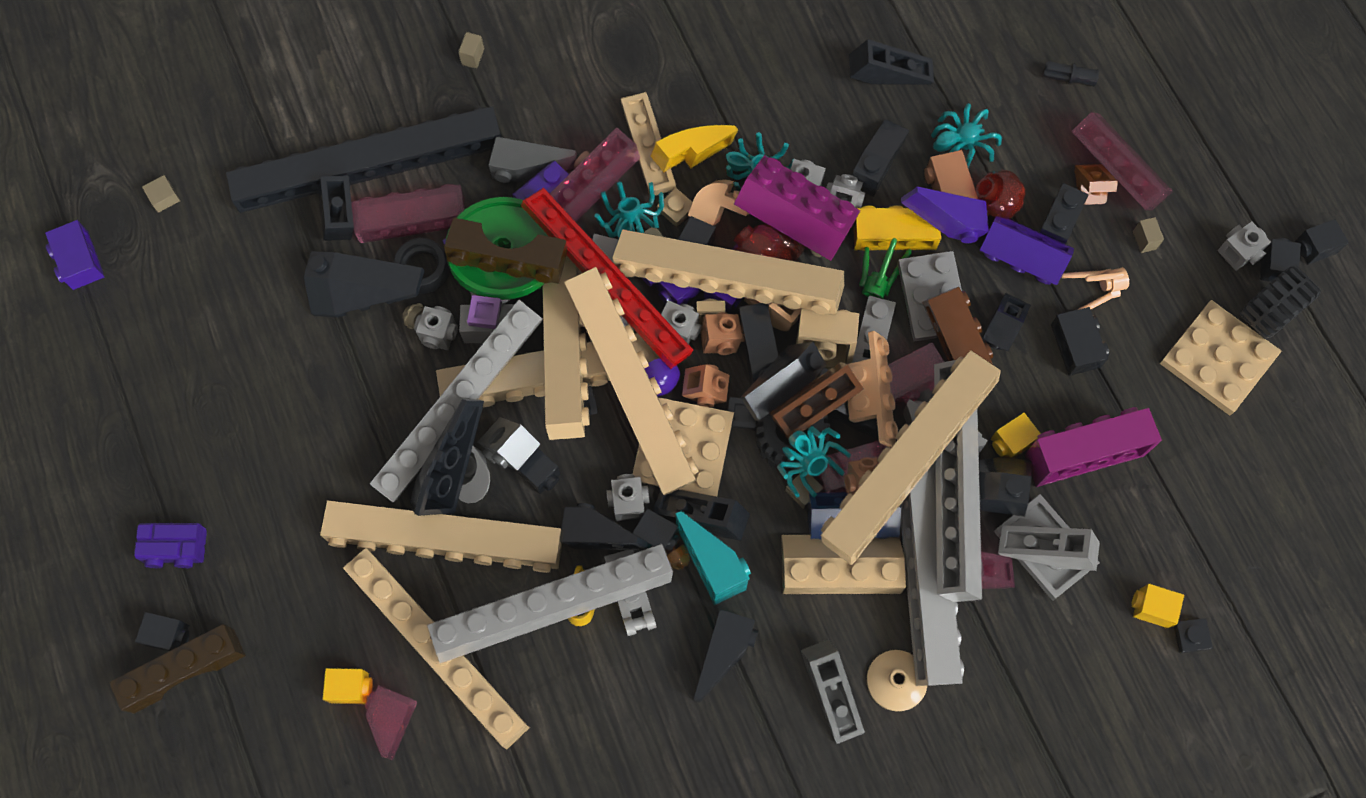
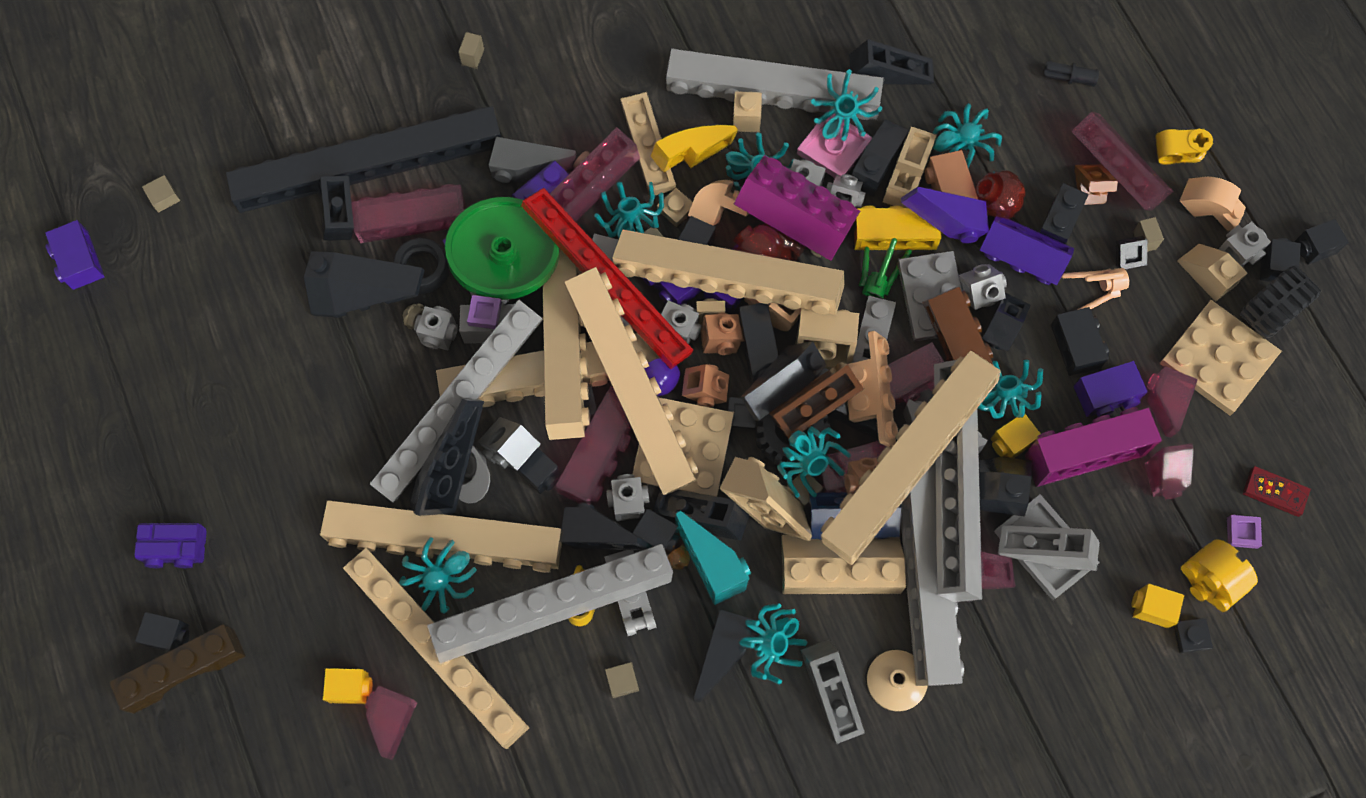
(438, 575): none -> teal animal
(539, 259): dark brown arch -> none
(596, 452): none -> clear pink brick
(622, 680): none -> dark tan piece
(747, 111): none -> tan brick
(765, 498): none -> tan slope
(772, 641): none -> teal animal
(779, 83): none -> light grey brick
(833, 153): none -> bright pink plate
(845, 108): none -> teal animal
(909, 165): none -> tan slope
(983, 285): none -> light grey brick
(1011, 390): none -> teal animal
(1110, 389): none -> dark purple brick
(1131, 252): none -> plate
(1170, 398): none -> clear pink slope
(1170, 471): none -> clear pink slope
(1181, 147): none -> yellow piece
(1213, 270): none -> tan slope
(1214, 197): none -> light nougat brick
(1219, 575): none -> yellow brick
(1244, 531): none -> medium lavender plate
(1276, 491): none -> dark red tile

